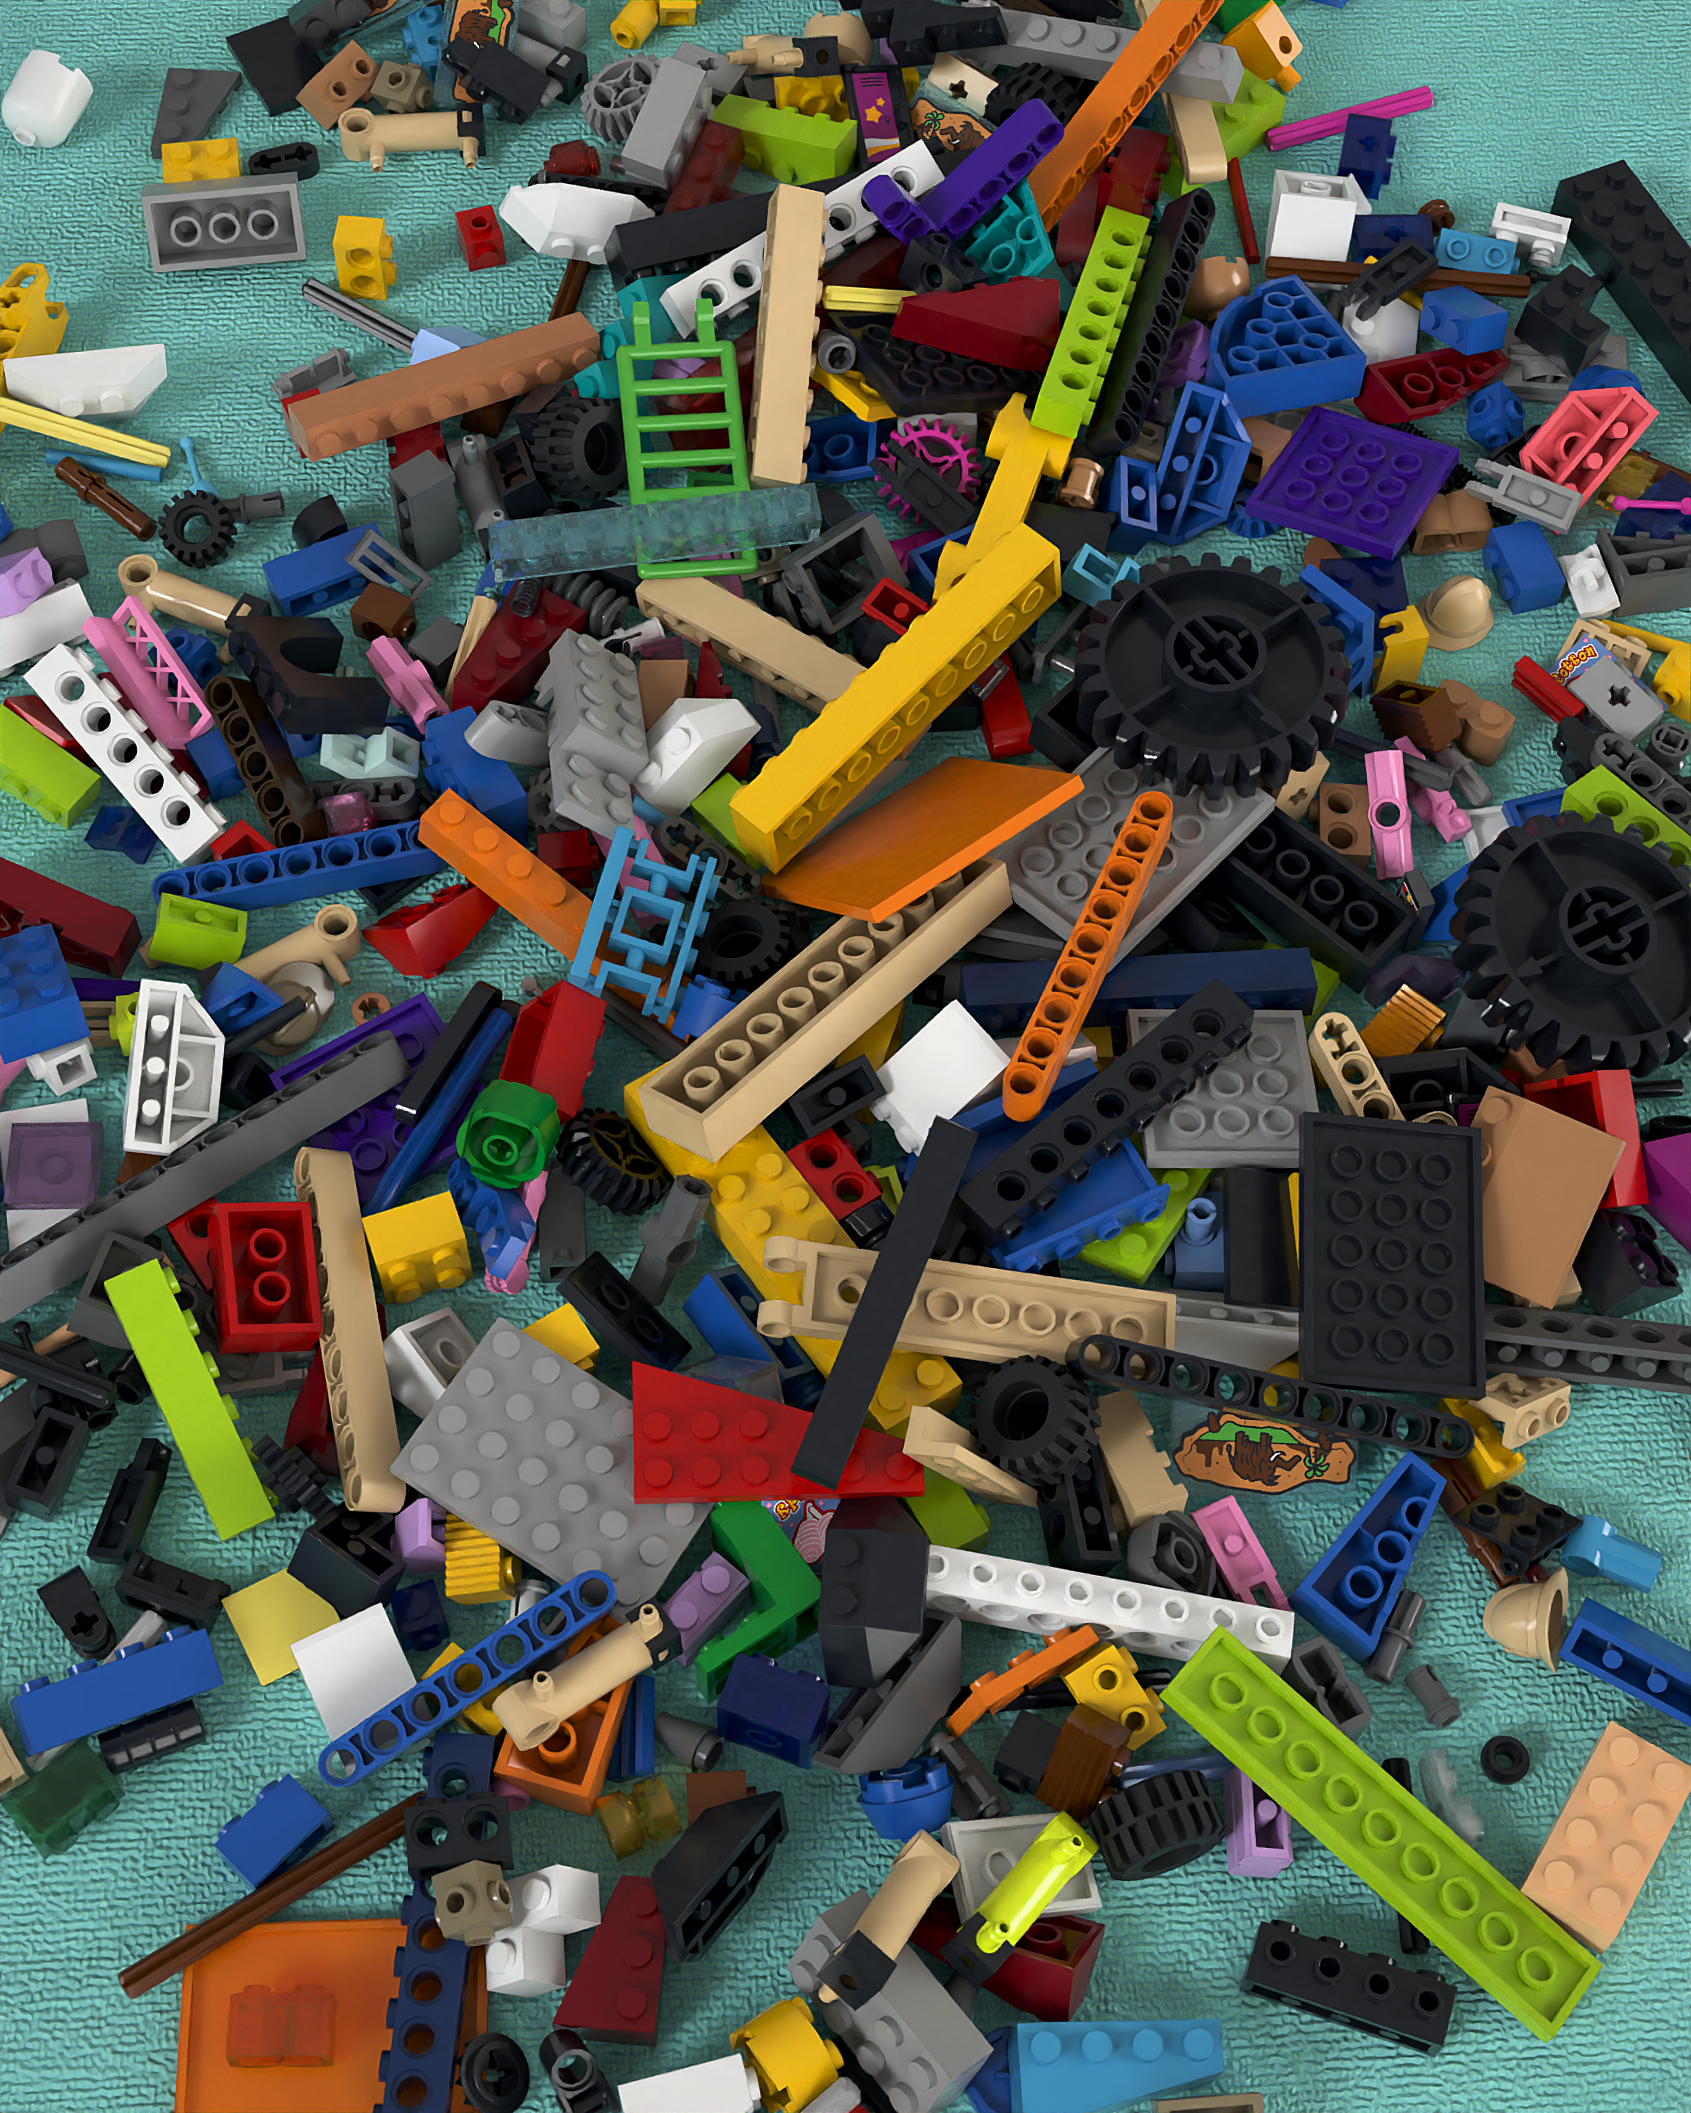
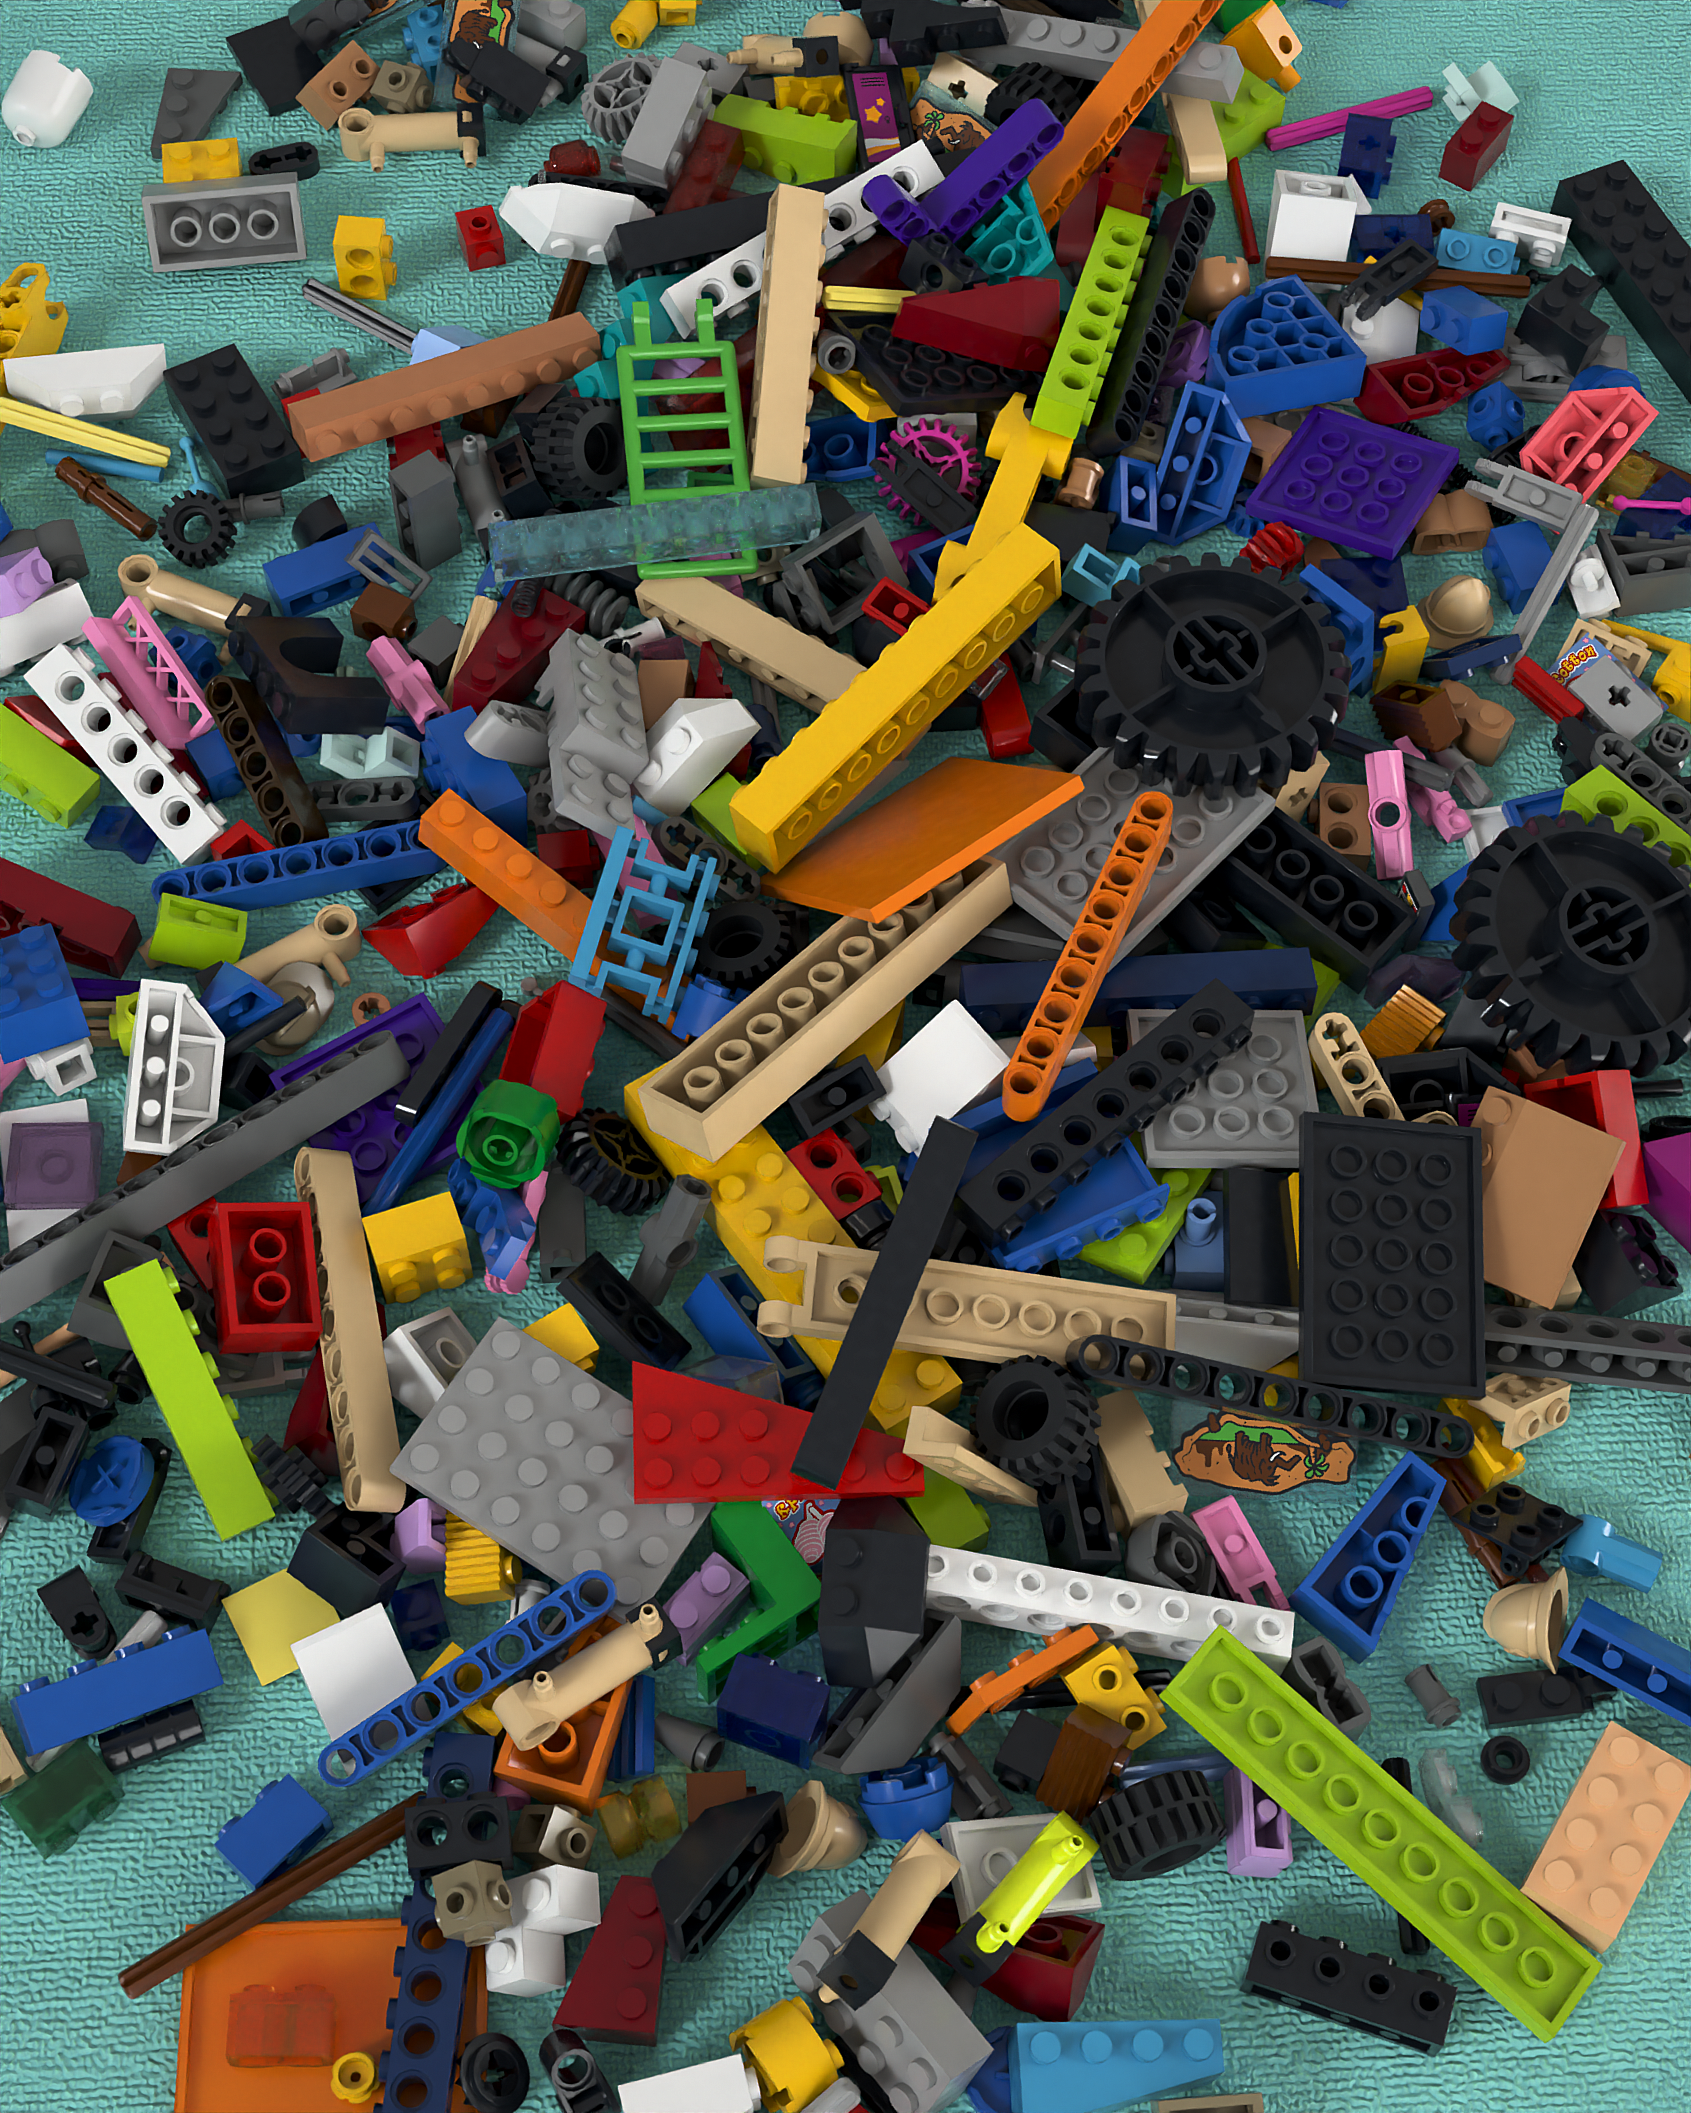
(111, 1481): none -> blue tile
(233, 424): none -> black brick
(345, 2067): none -> yellow plate
(348, 814): clear pink slope -> none
(552, 1836): none -> dark tan brick
(819, 1834): none -> tan piece
(1274, 546): none -> red gear
(1395, 1637): dark grey axle -> none
(1460, 660): none -> dark blue plate
(1475, 146): none -> dark red brick
(1483, 85): none -> light aqua brick
(1539, 1696): none -> black hinge
(1548, 587): none -> light grey axle

